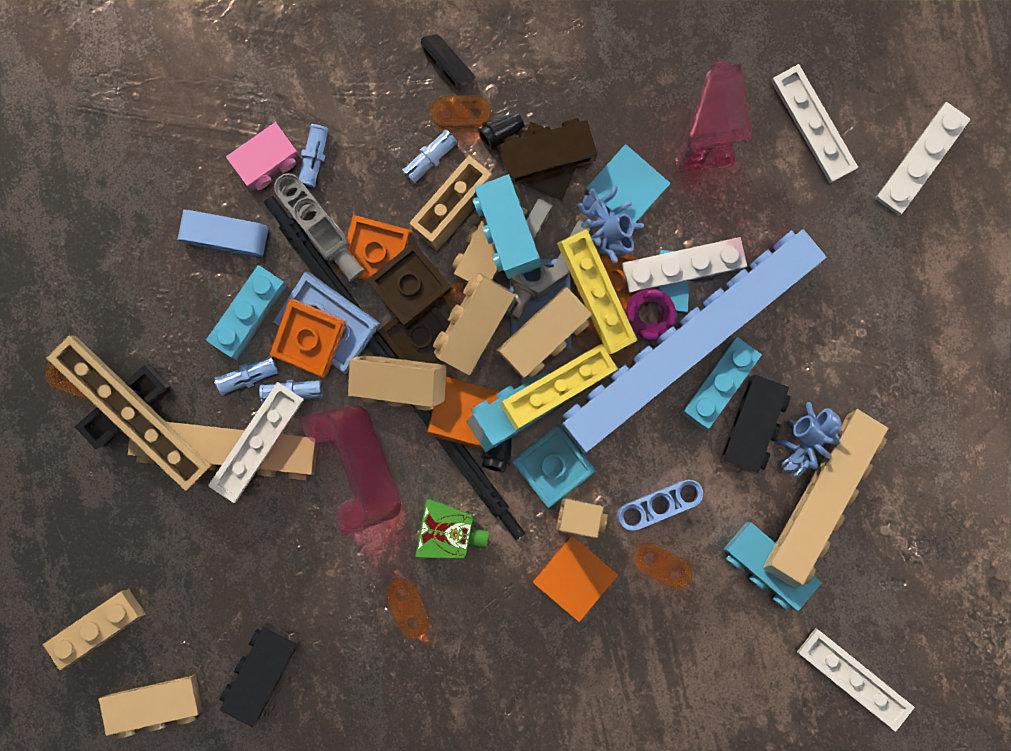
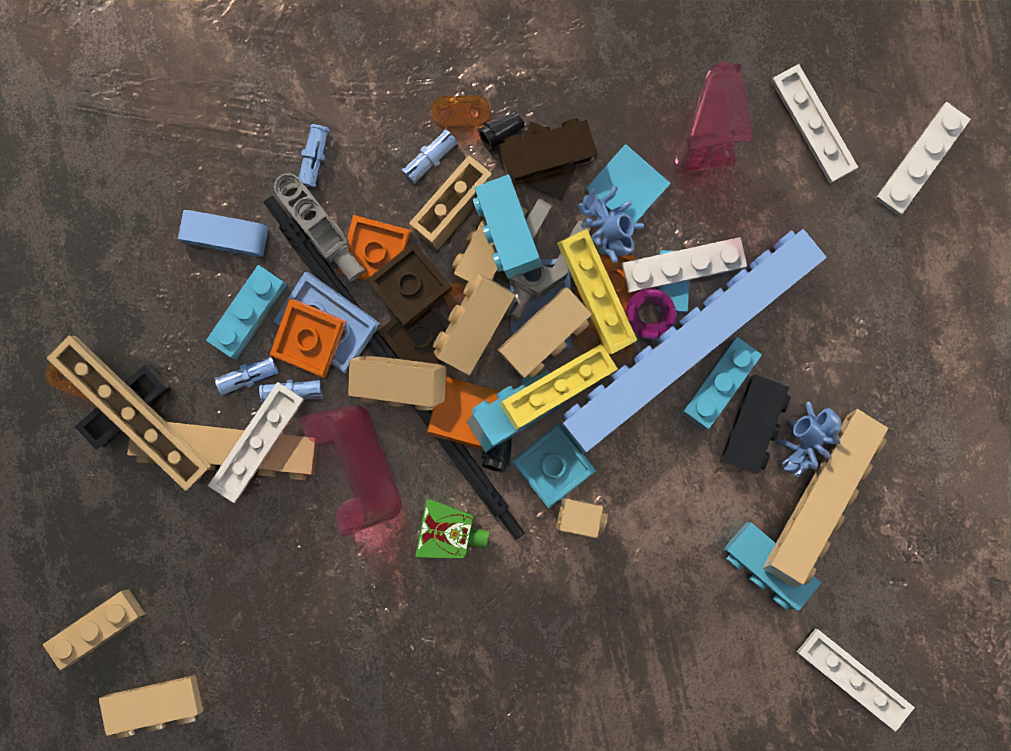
(258, 675): black brick -> none
(263, 157): bright pink brick -> none
(408, 608): clear orange plate -> none
(447, 61): black slope -> none
(575, 578): orange tile -> none
(662, 565): clear orange plate -> none
(674, 505): light blue beam -> none

